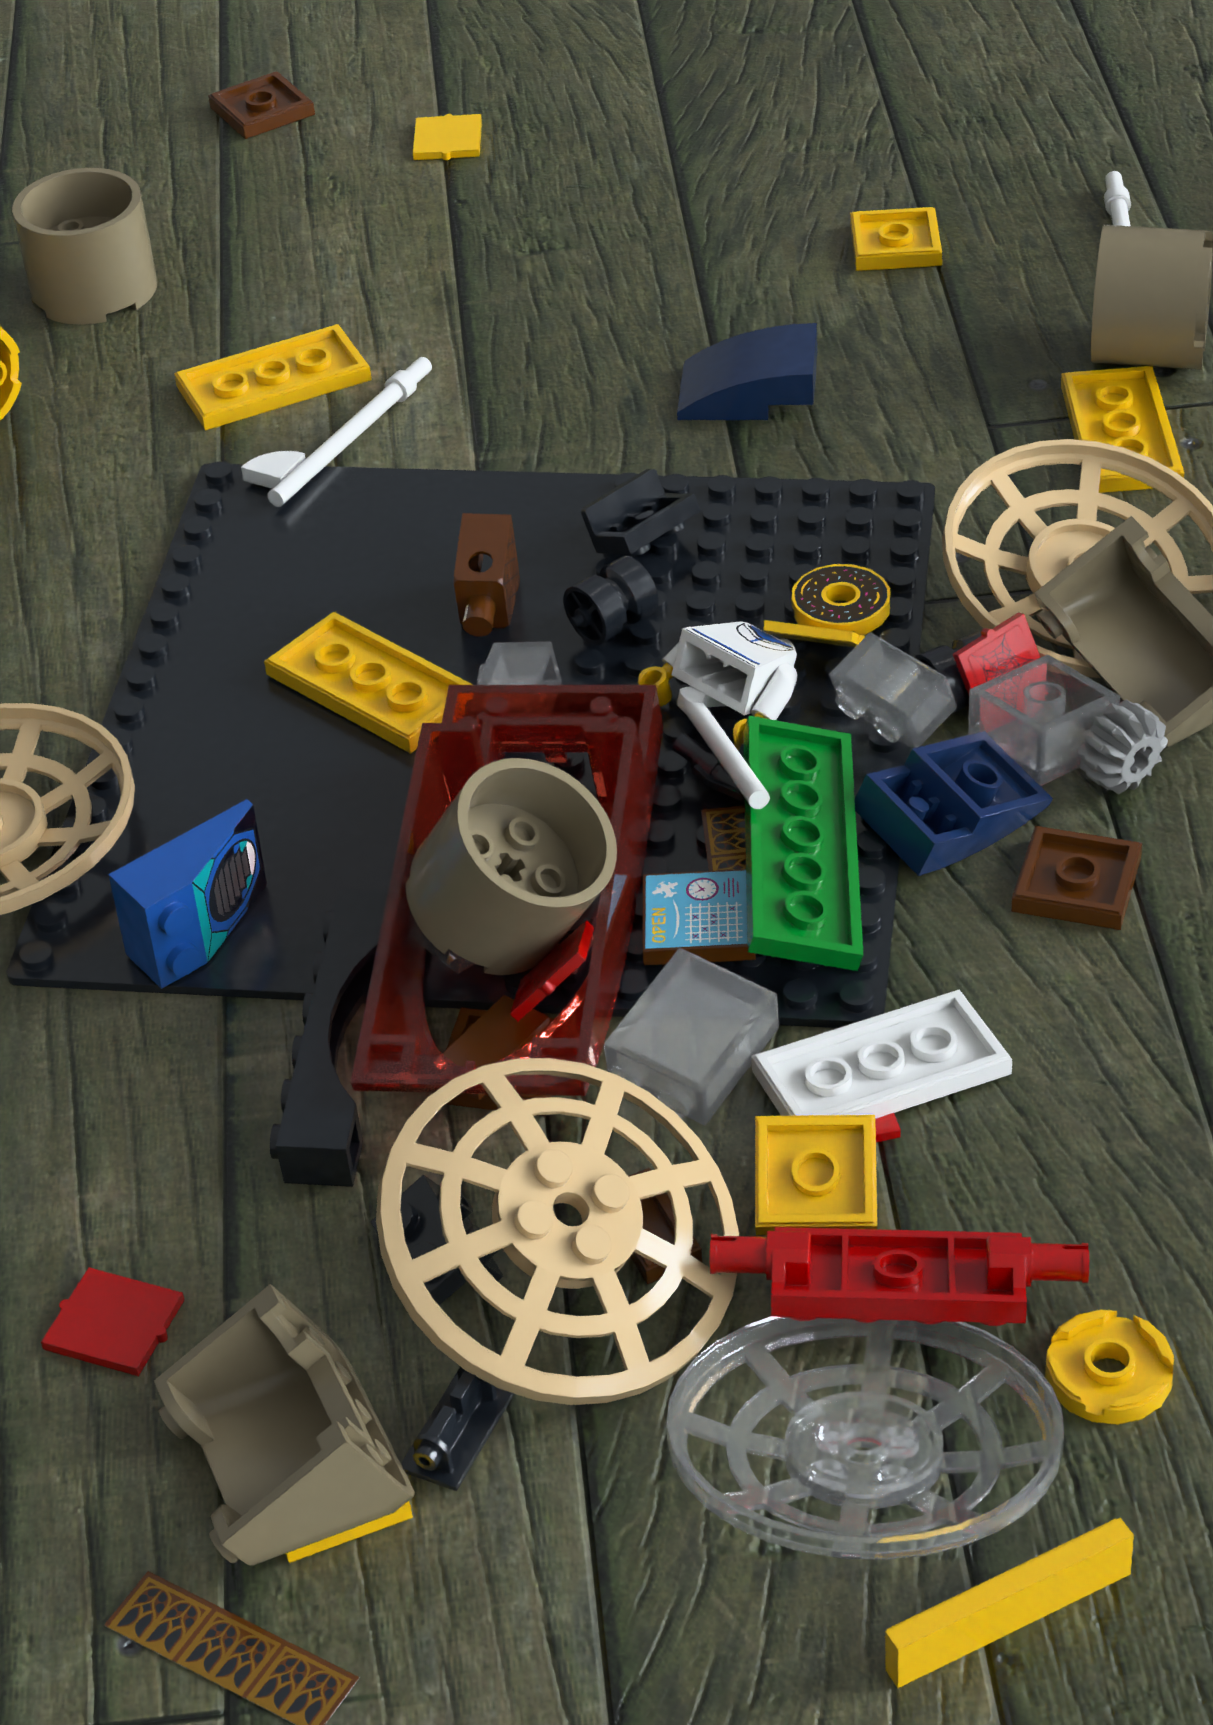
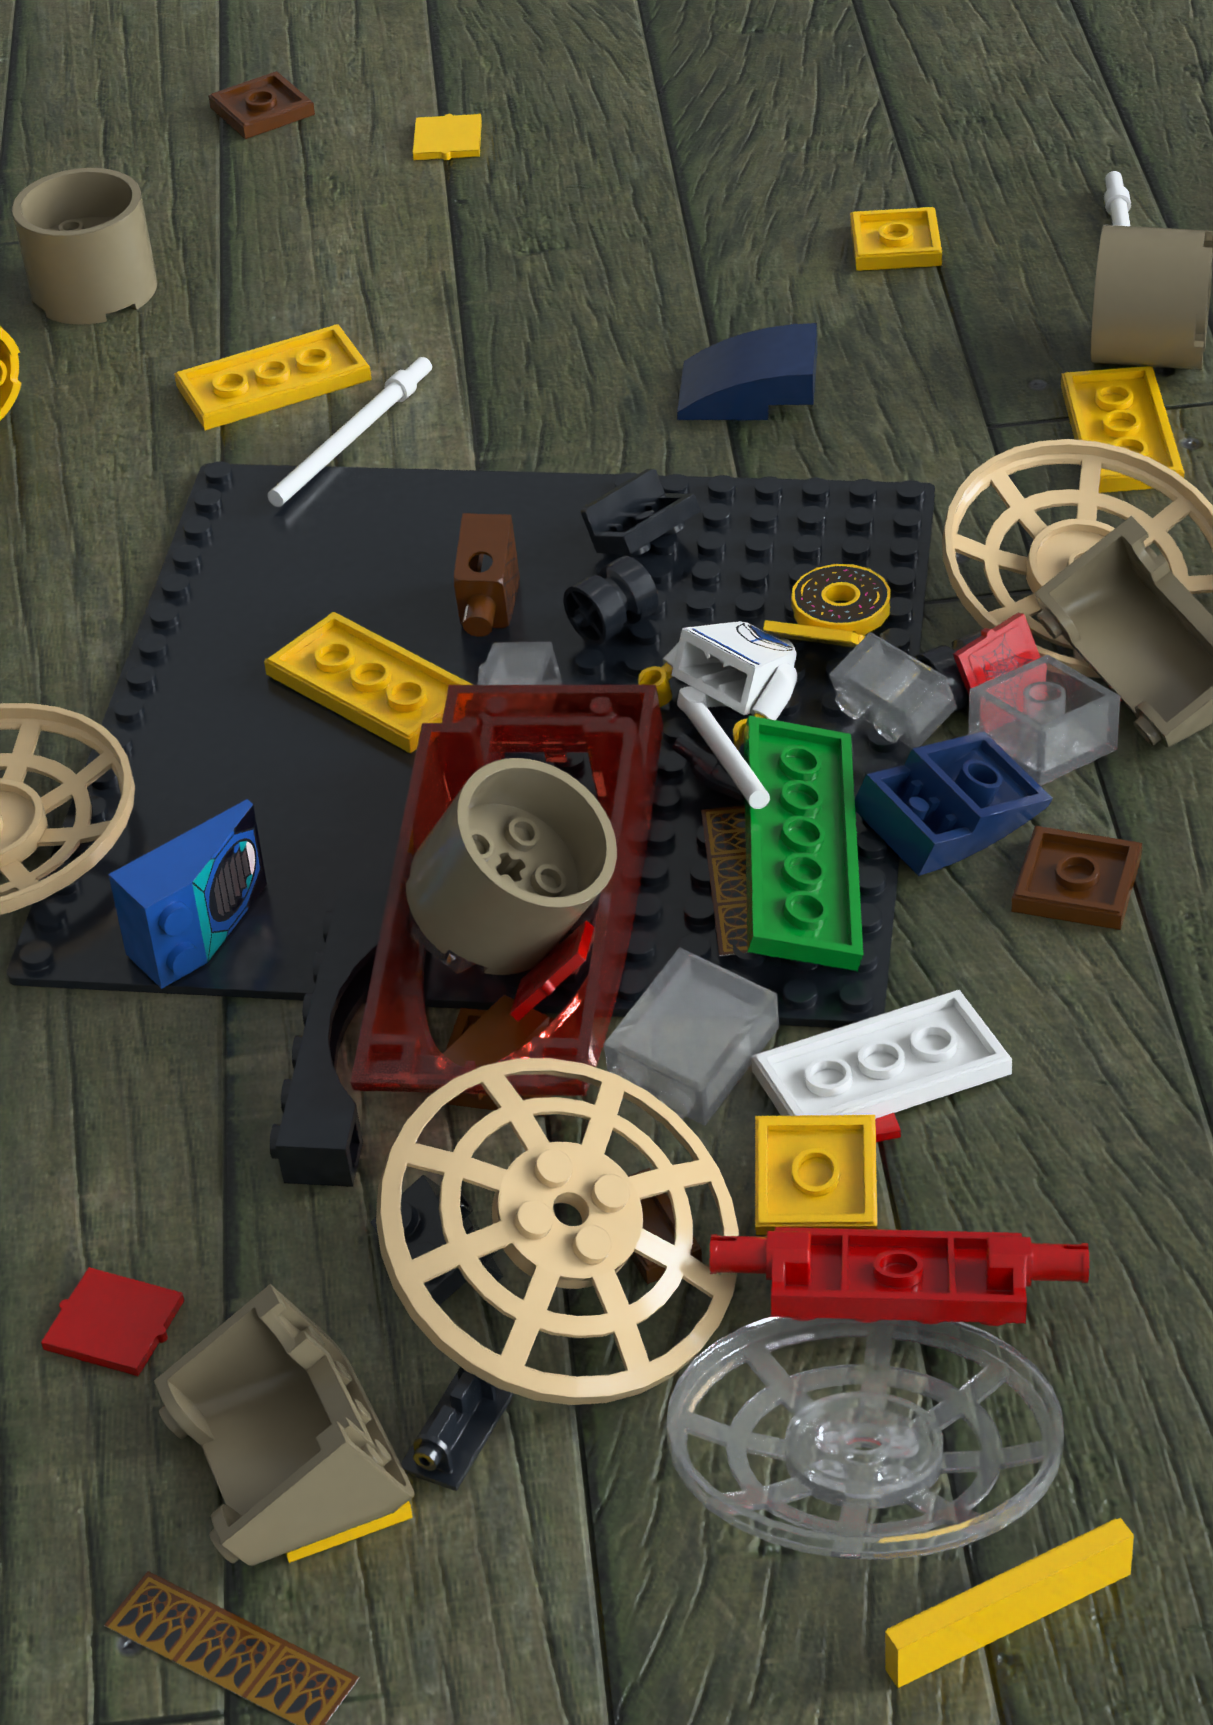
(271, 467): white tile -> none
(696, 913): tile -> none
(1105, 1395): yellow tile -> none
(1122, 746): light grey gear -> none

